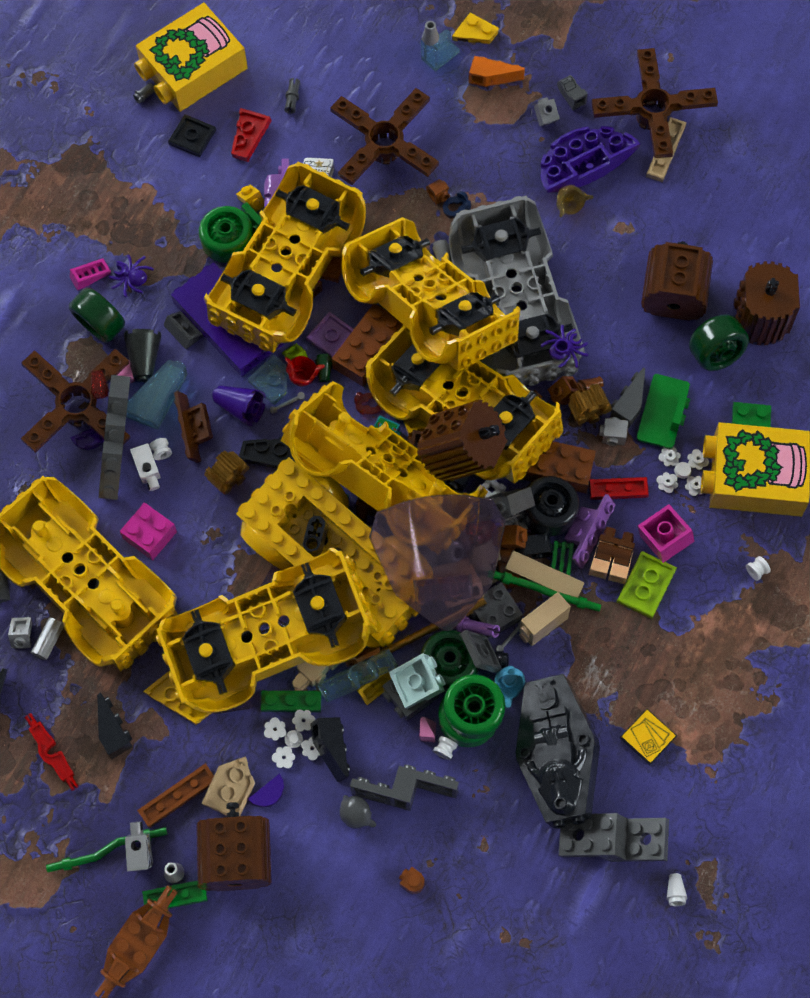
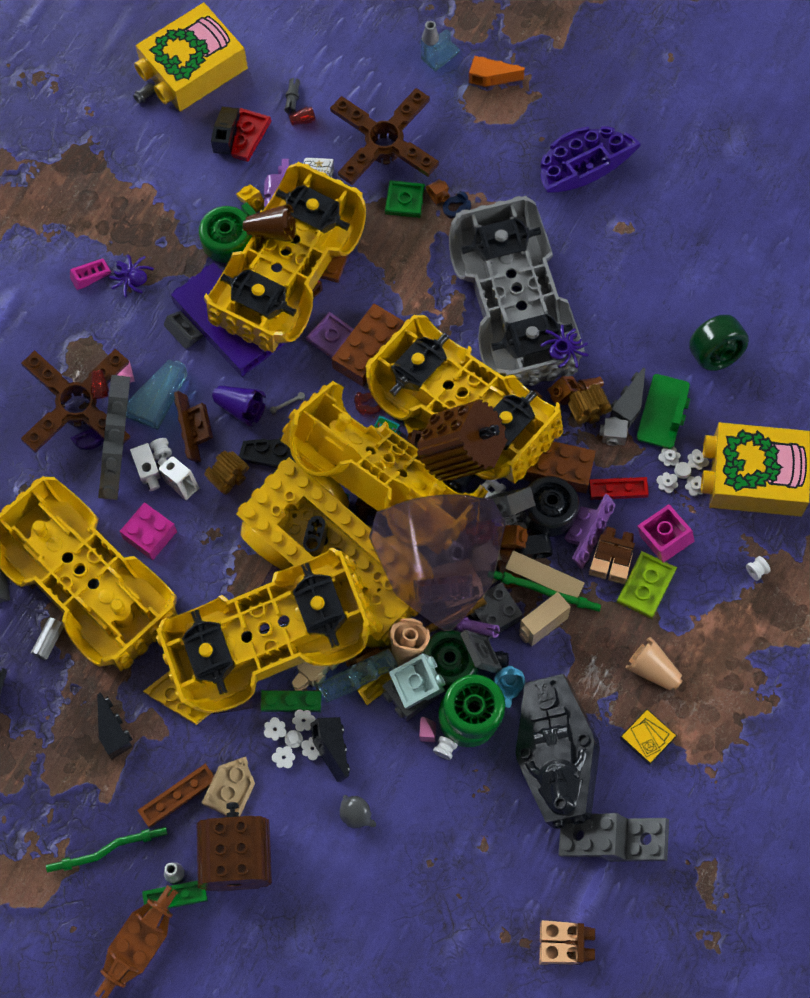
(20, 632): light grey bracket -> none
(56, 760): red piece -> none
(96, 314): dark green wheel -> none
(137, 857): light grey torso -> none
(142, 352): pearl dark grey cone -> none
(175, 472): none -> white torso
(192, 135): black tile -> none
(224, 130): none -> black slope
(269, 793): dark purple tile -> none
(271, 379): clear light blue plate -> none
(272, 224): none -> reddish brown cone
(294, 351): lime slope -> none
(302, 370): red hair -> none
(303, 116): none -> clear red cone
(324, 374): dark green cone -> none
(404, 199): none -> green tile
(404, 787): dark grey bracket -> none
(408, 639): none -> light nougat cone
(412, 881): dark orange plate -> none
(440, 248): light grey cone -> none
(450, 330): yellow piece -> none
(476, 30): yellow wing -> none
(501, 647): light grey hinge -> none
(546, 117): light grey brick -> none
(563, 545): green tile -> none
(569, 943): none -> light nougat hips
(572, 92): dark grey leg -> none
(573, 195): clear yellow hair -> none
(650, 95): reddish brown piece -> none
(655, 666): none -> light nougat cone
(660, 166): tan tile -> none
(676, 891): white cone -> none
(677, 281): reddish brown piece -> none
(751, 414): green plate -> none
(767, 302): reddish brown piece -> none

